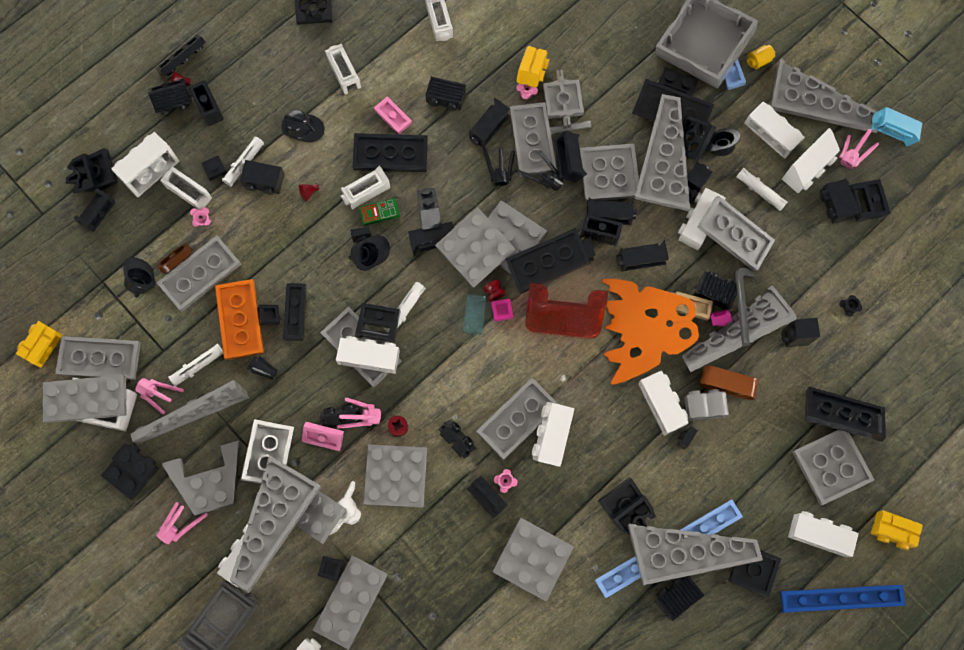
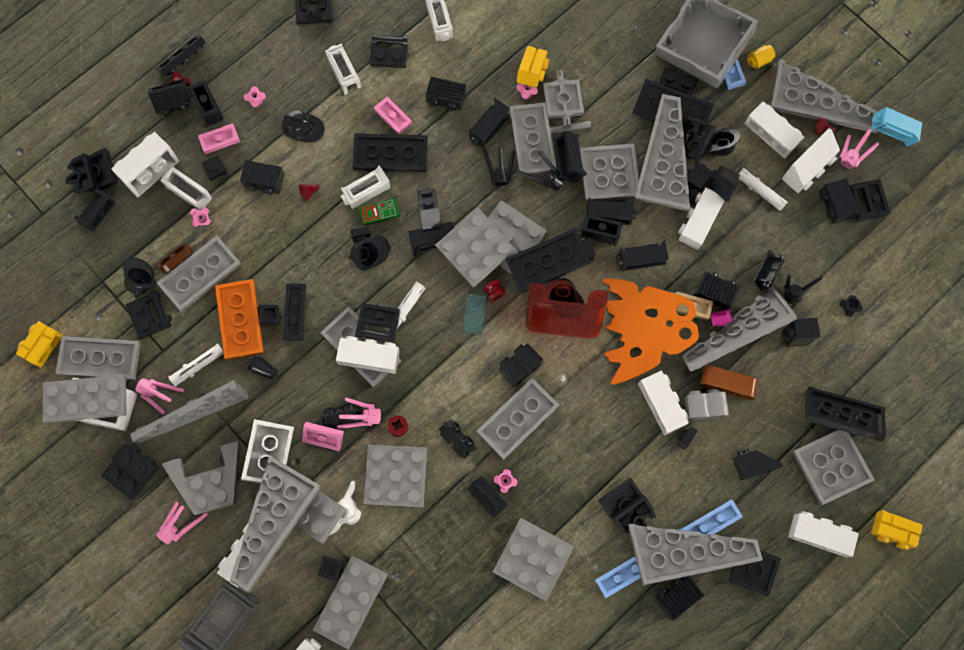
(142, 316): none -> black plate
(219, 138): none -> bright pink plate
(237, 167): white pin -> none
(255, 102): none -> bright pink plate
(389, 56): none -> black plate
(502, 310): dark pink plate -> none
(520, 365): none -> black brick
(552, 433): white brick -> none
(563, 290): none -> black piece
(724, 182): none -> black slope
(736, 233): light grey plate -> none
(739, 274): dark grey piece -> none
(754, 464): none -> black slope
(765, 276): none -> black hinge
(794, 292): none -> black plant
(822, 126): none -> dark red rock
(842, 598): blue plate -> none

